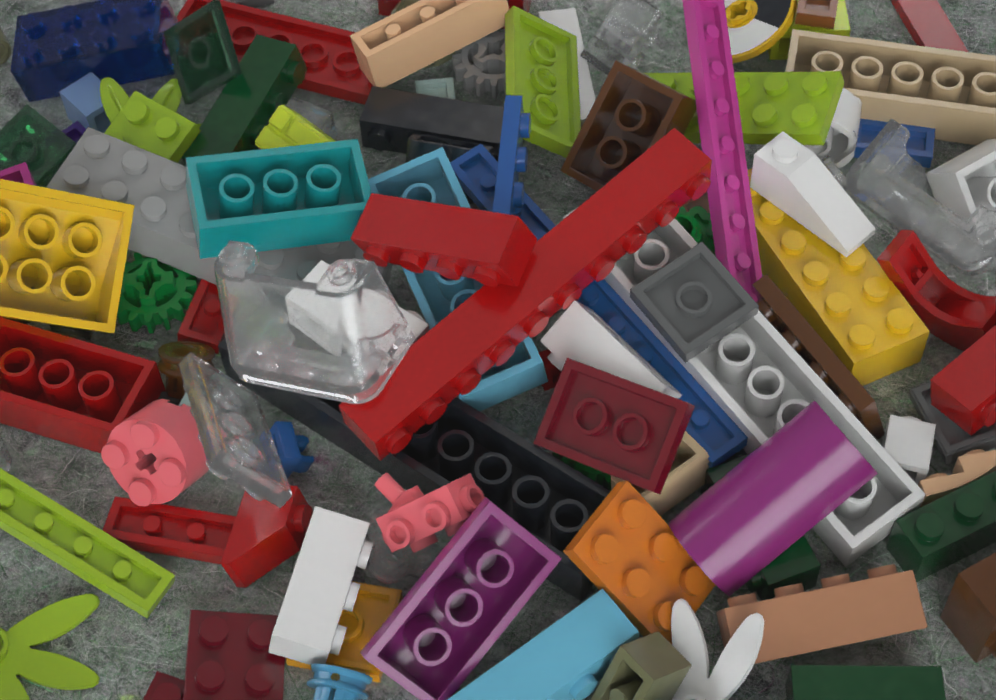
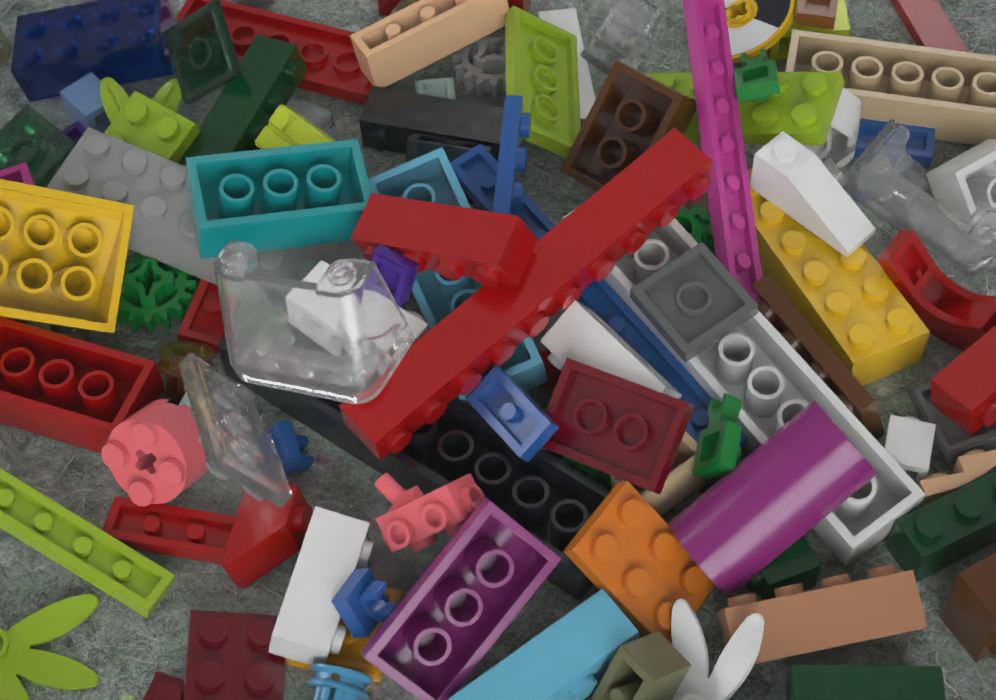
(363, 602): none -> blue tile
(396, 271): none -> dark purple tile
(512, 413): none -> blue plate
(719, 443): none -> green plate
(756, 78): none -> green plate

